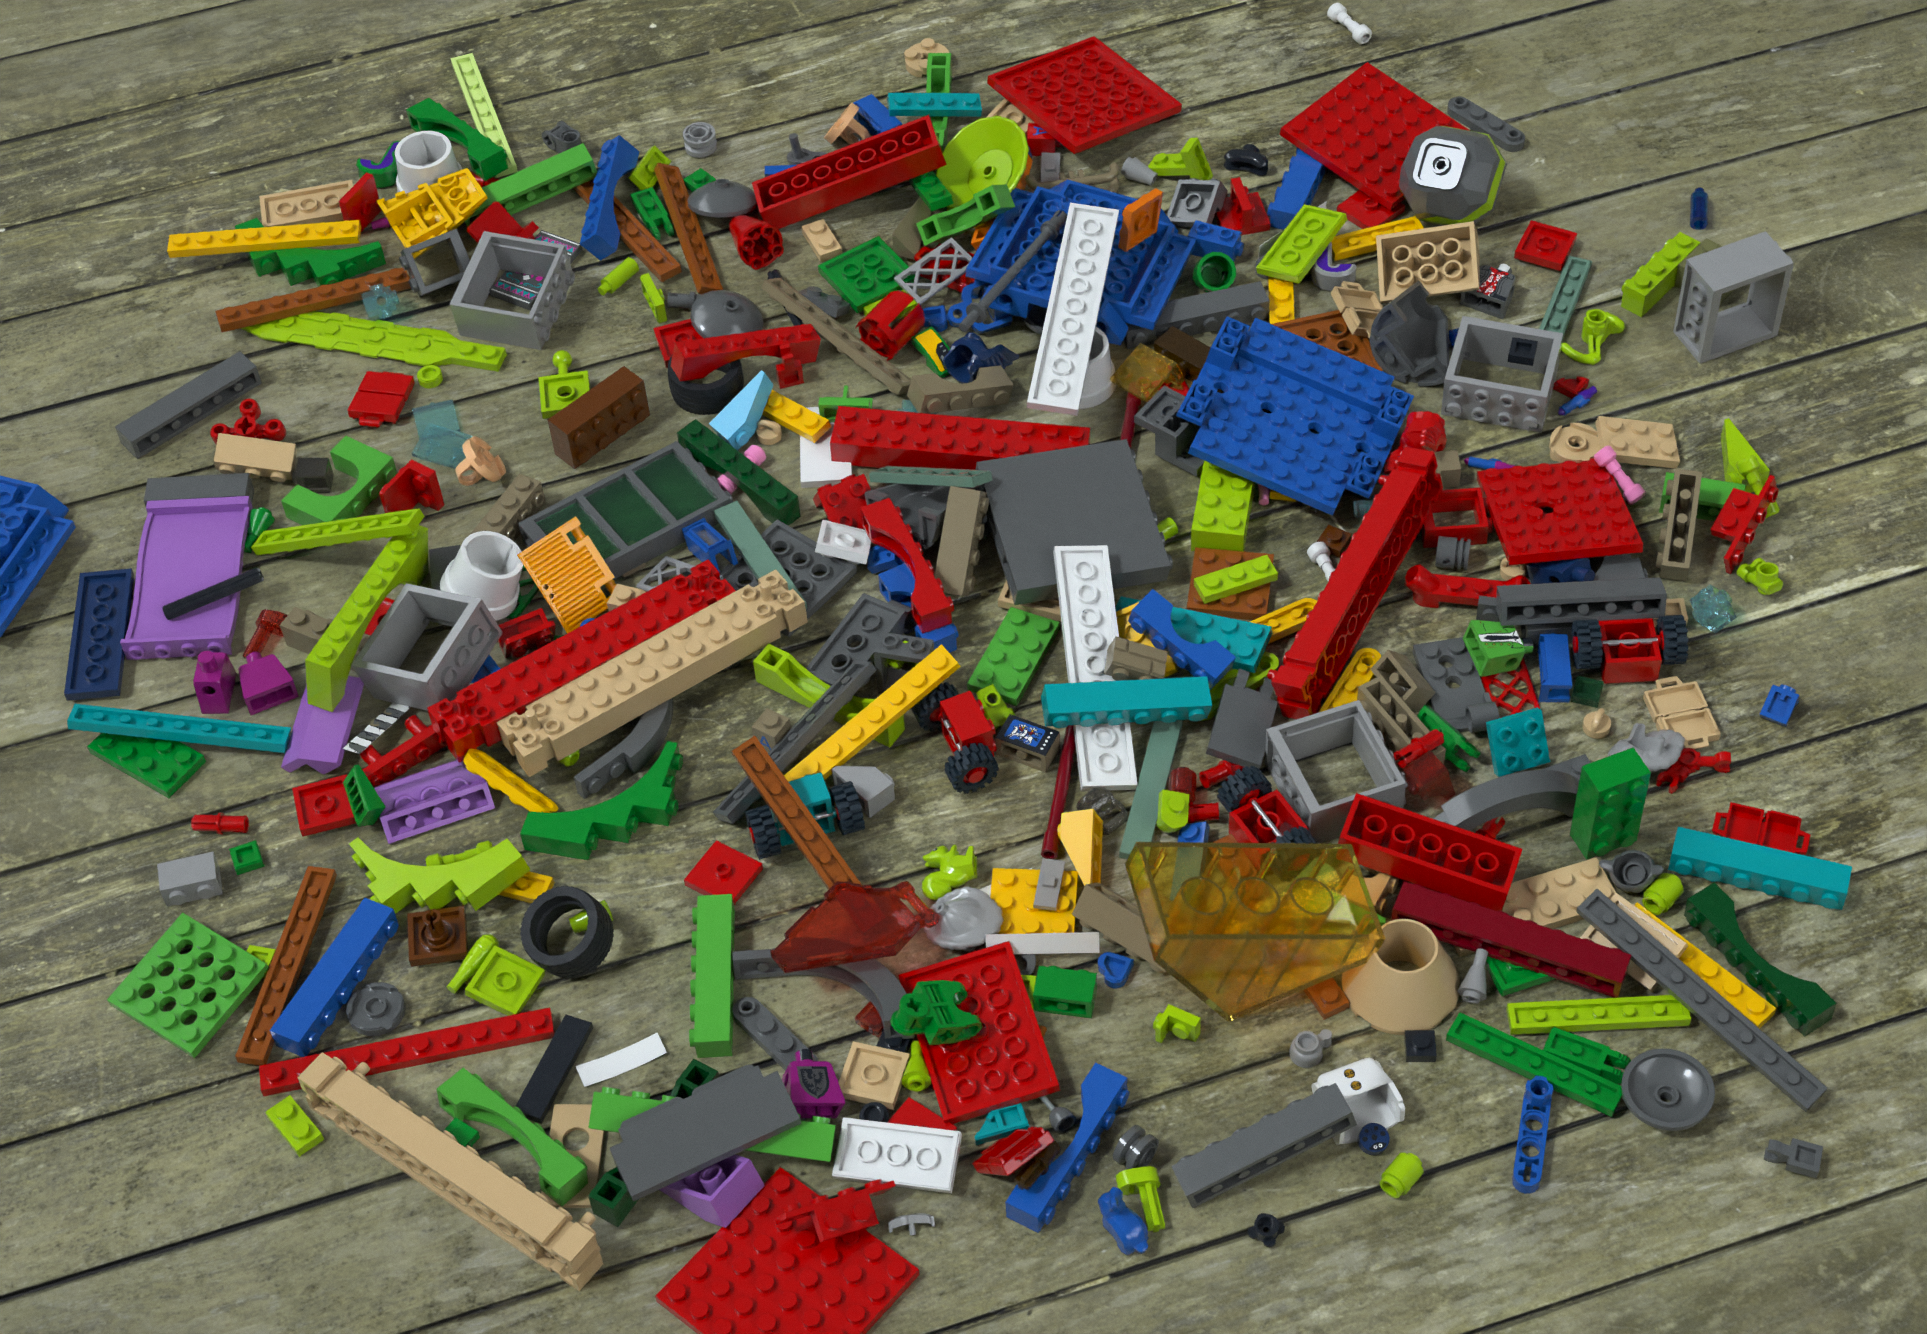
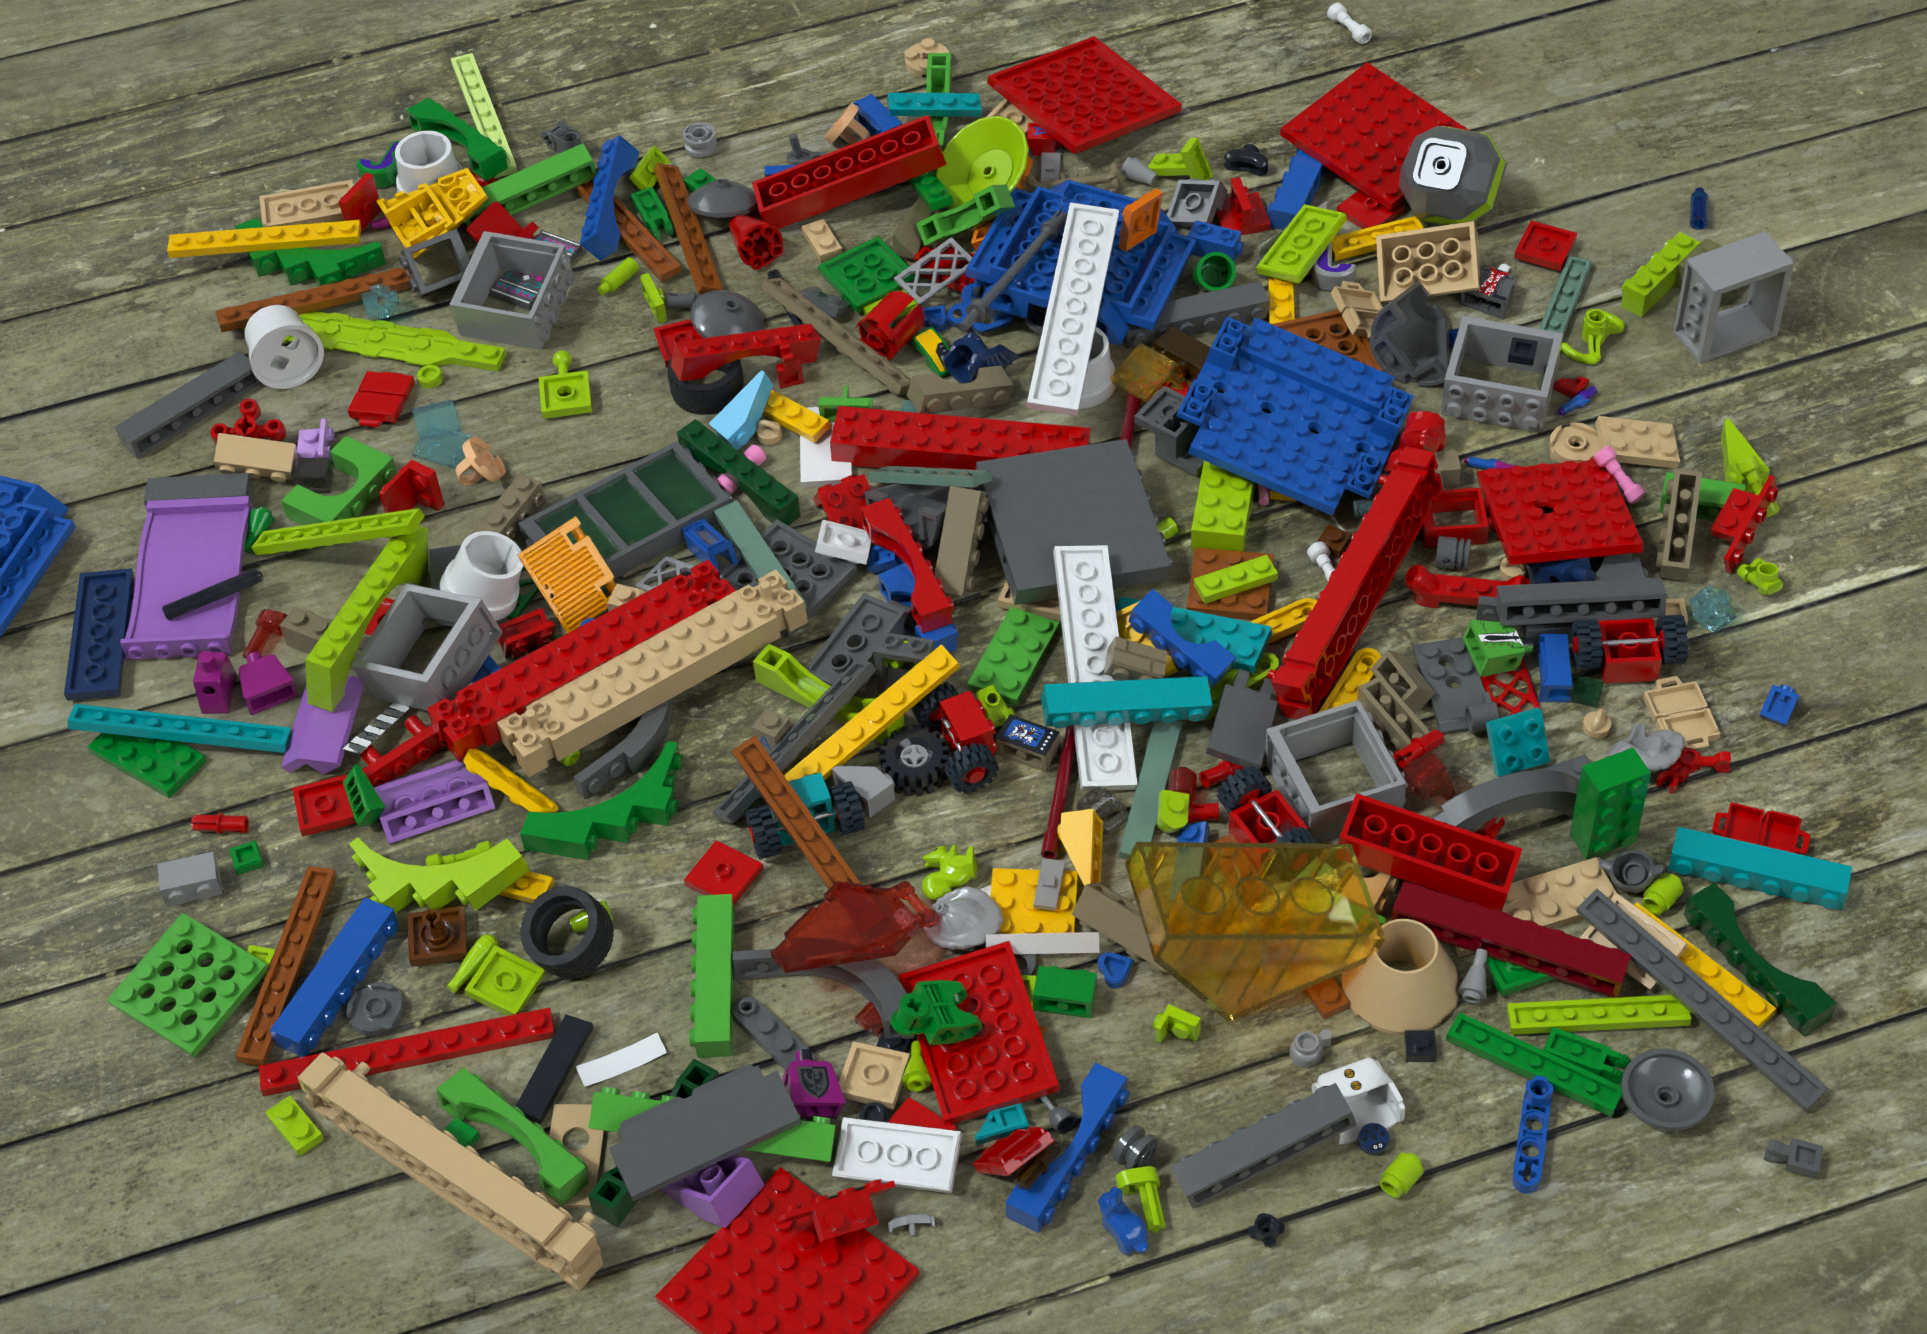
(281, 365): none -> white piece
(315, 442): none -> lavender bracket
(599, 417): reddish brown brick -> none
(914, 760): none -> black wheel
(1452, 738): green hinge -> none
(1484, 122): dark grey plate -> none

